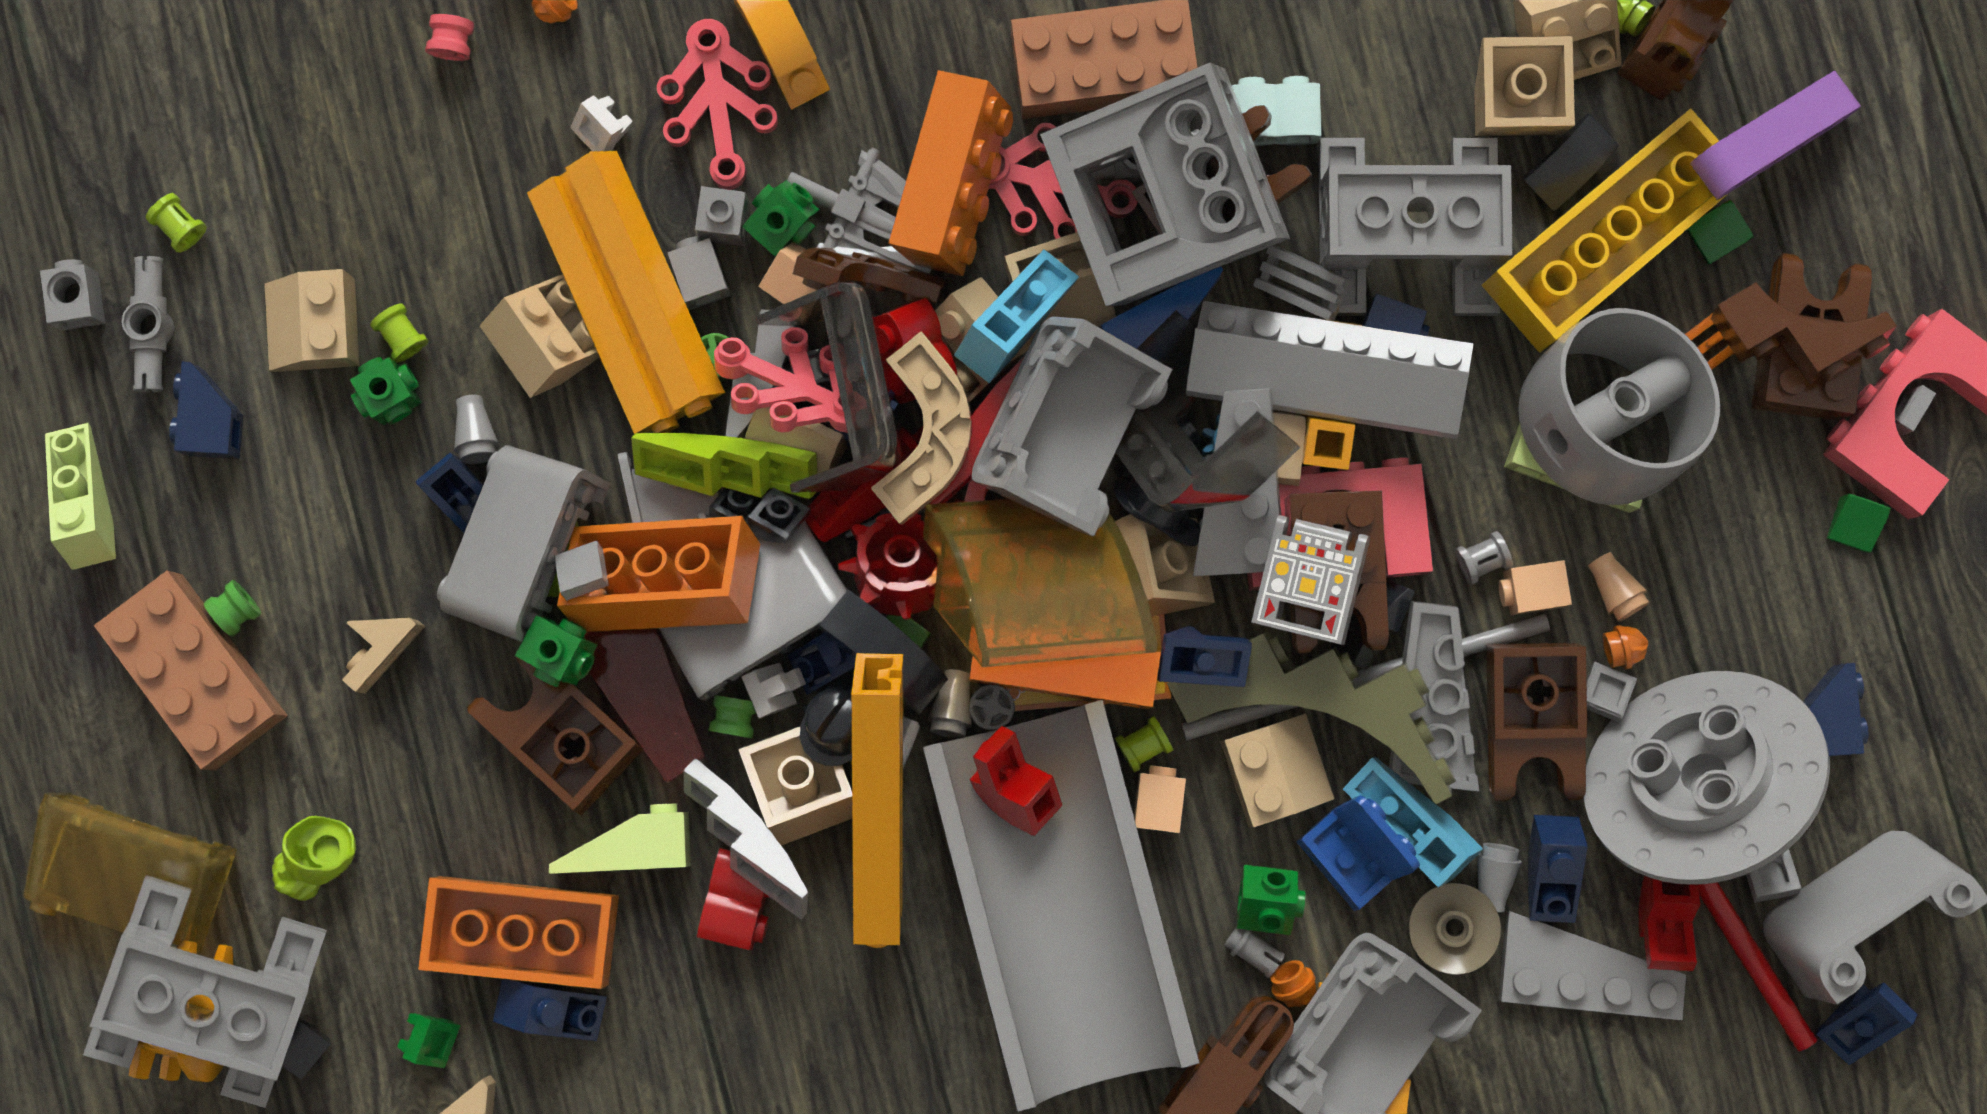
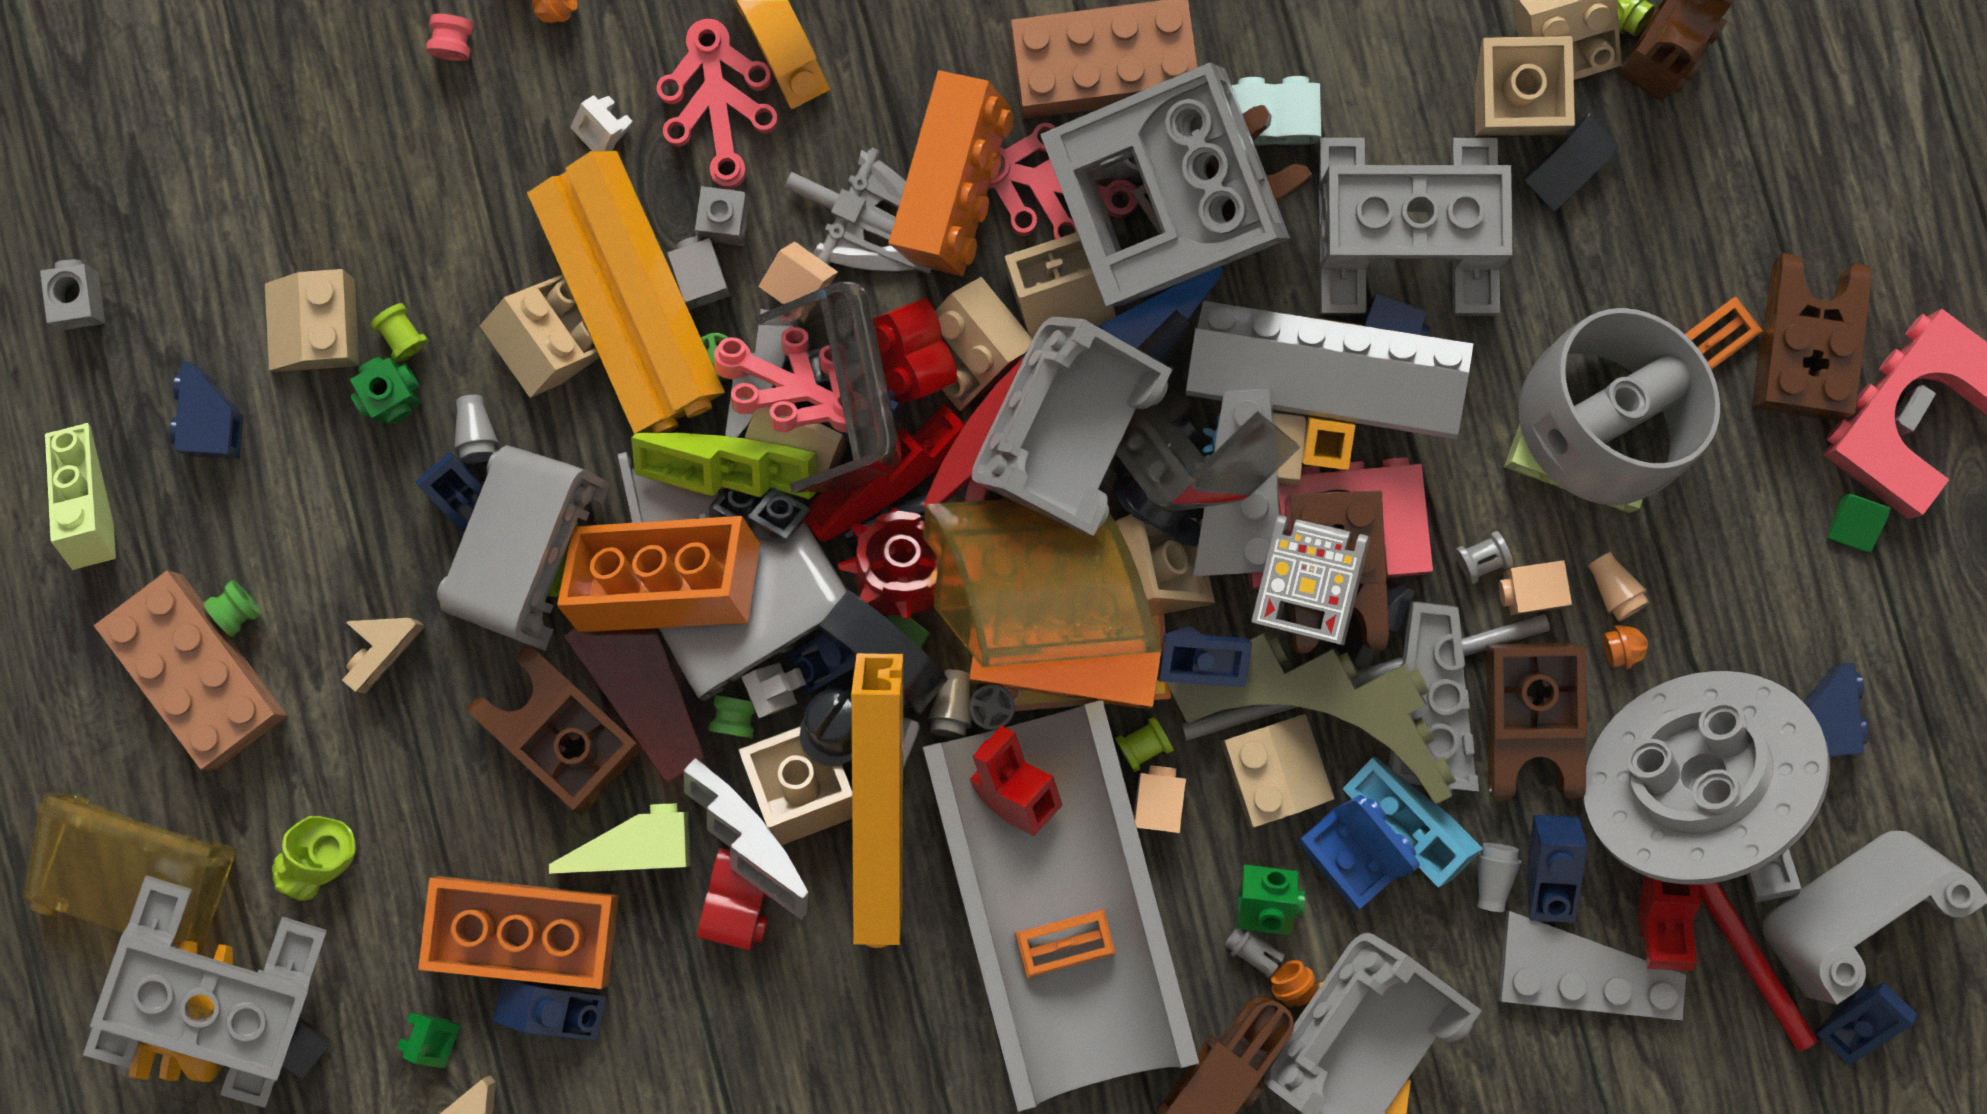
(149, 347): light grey pin -> none
(176, 222): lime bush -> none
(557, 651): green brick -> none
(581, 570): light grey tile -> none
(781, 216): green brick -> none
(826, 266): reddish brown plate -> none
(944, 435): tan plate -> none
(1015, 316): medium azure slope -> none
(1027, 953): none -> orange tile
(1270, 269): light grey tile -> none
(1455, 952): dark tan dish -> none
(1606, 235): yellow brick -> none
(1608, 691): light grey tile -> none
(1720, 232): green slope -> none
(1756, 323): reddish brown arch -> none
(1775, 135): medium lavender beam -> none

